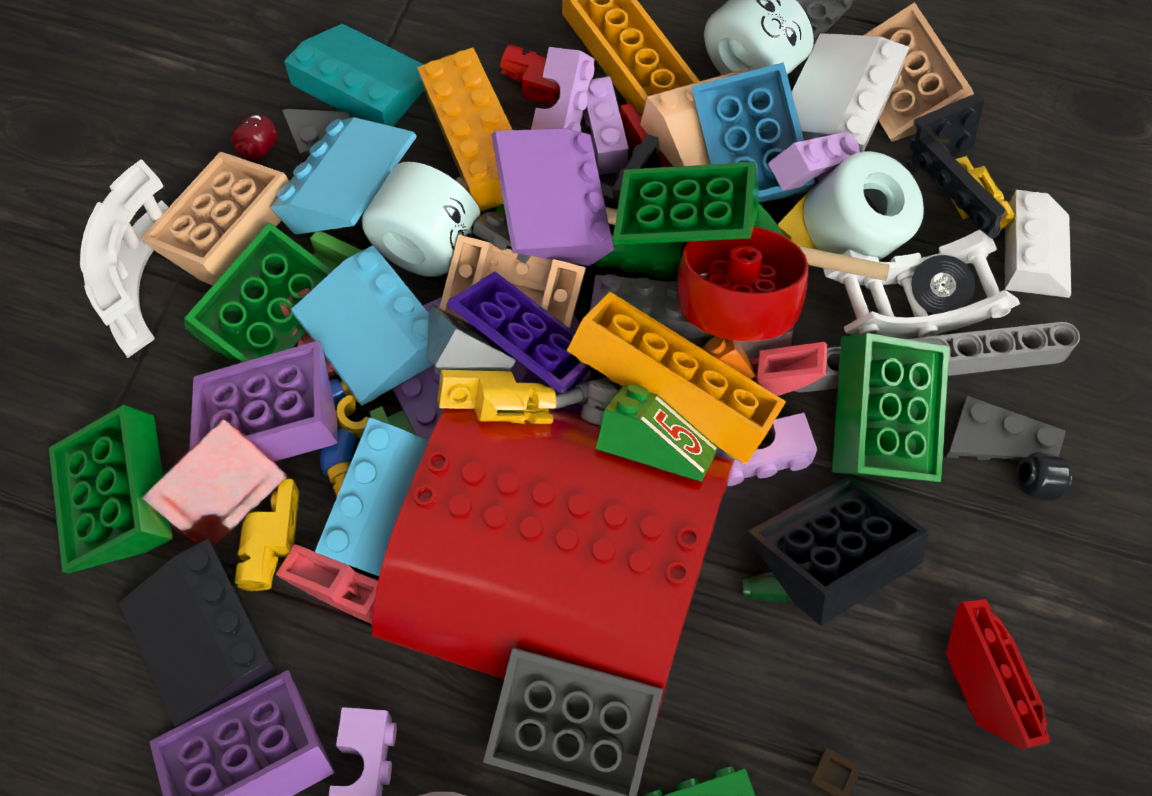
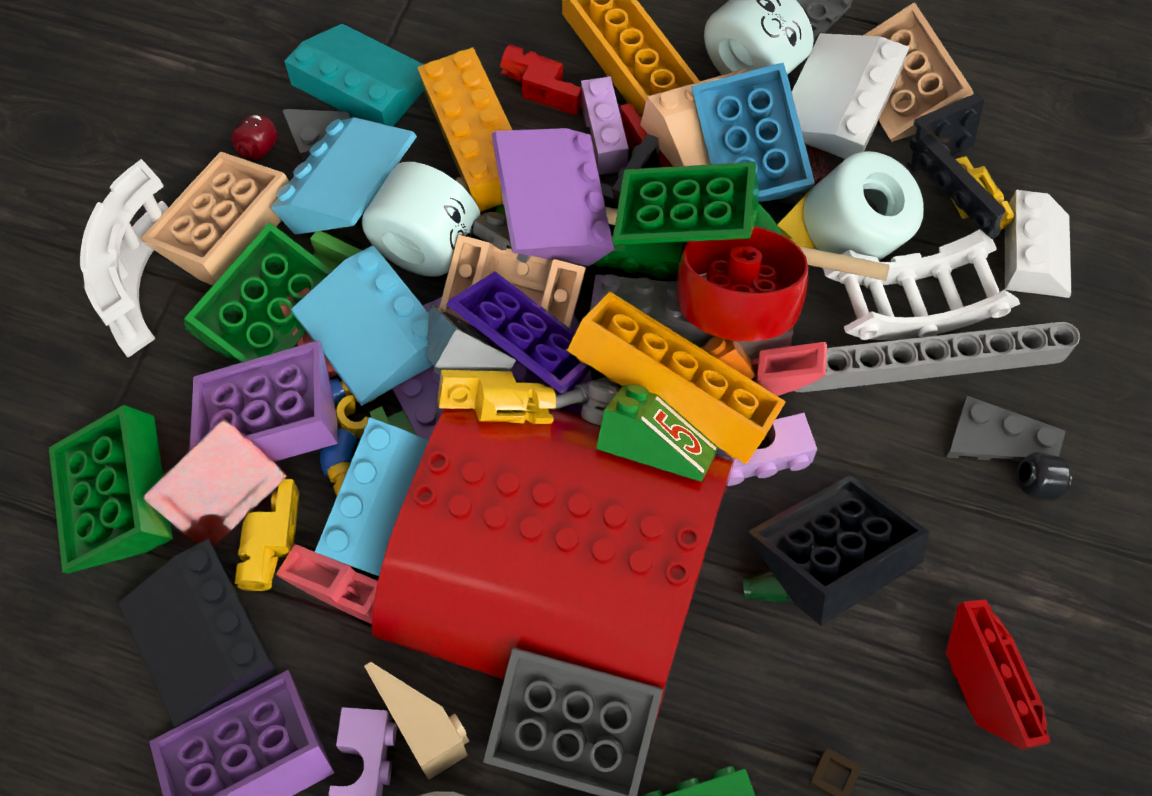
(430, 733): none -> tan slope
(573, 73): lavender arch -> none
(812, 159): lavender arch -> none
(890, 408): green slope -> none
(943, 284): black sticker -> none

